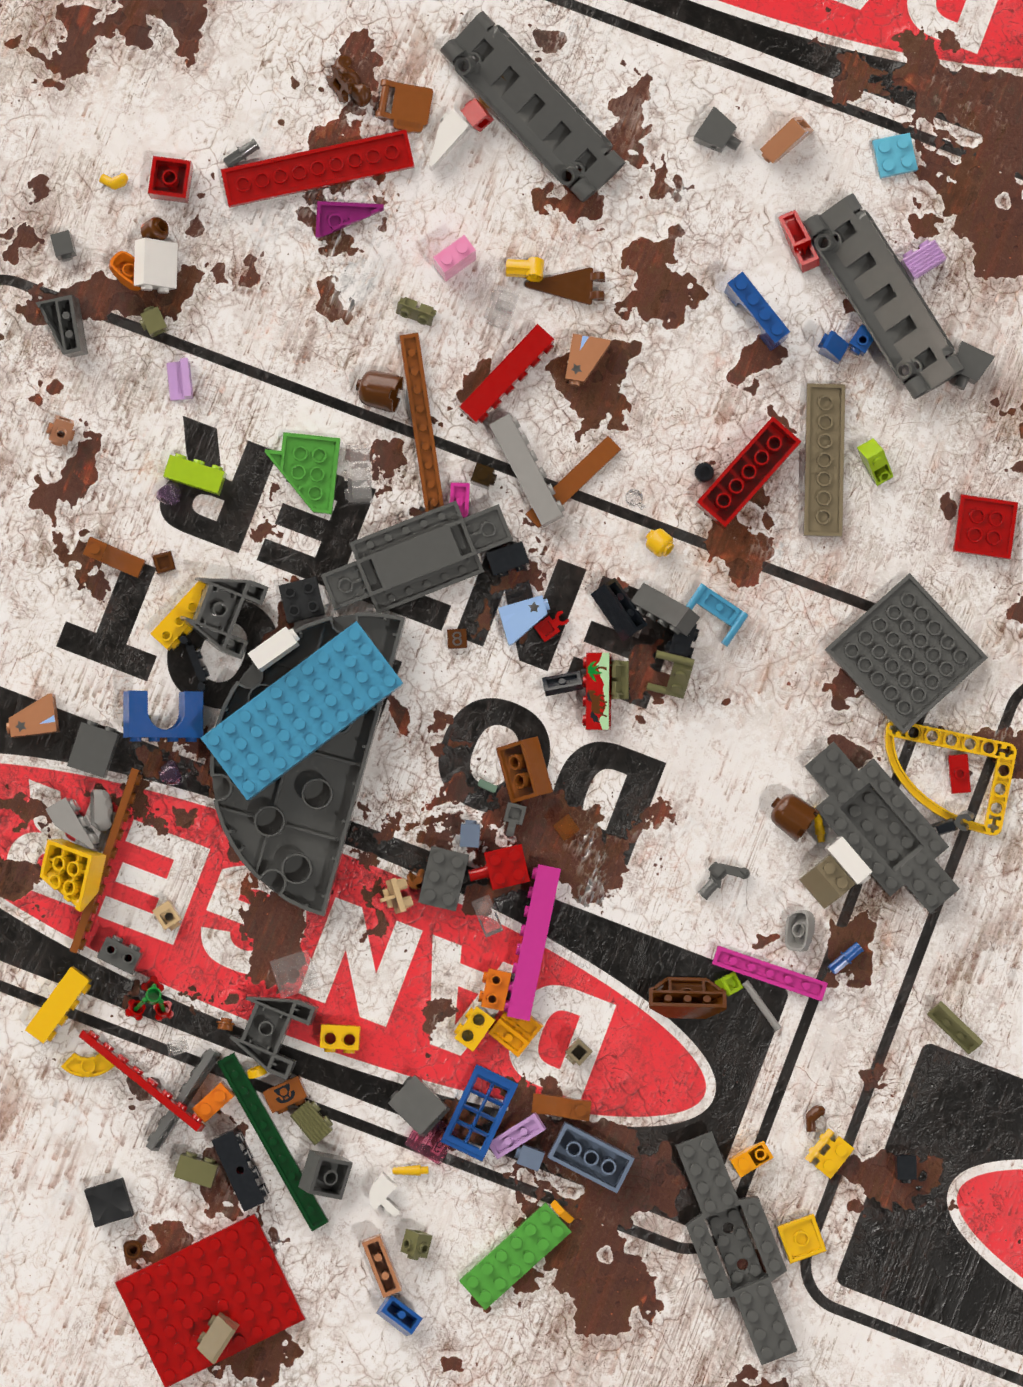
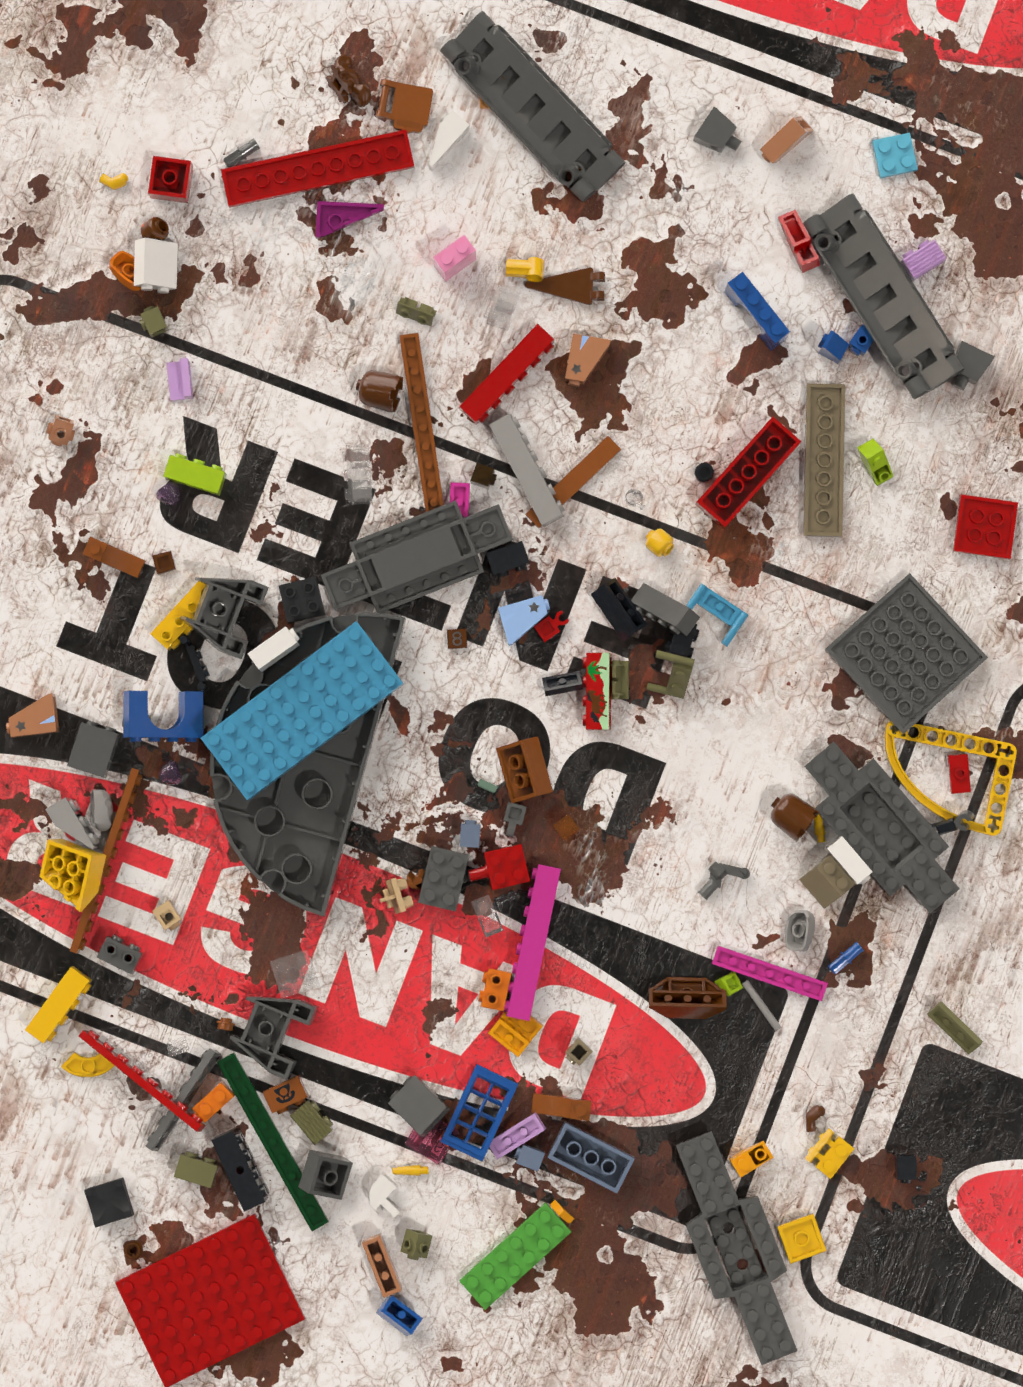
(63, 245): dark grey brick -> none
(66, 324): dark grey wedge -> none
(153, 997): red plant -> none
(217, 1336): dark tan slope -> none
(256, 1071): yellow tile -> none
(310, 468): bright green wing -> none
(340, 1032): yellow brick -> none
(477, 114): brick -> none
(478, 1030): yellow brick -> none

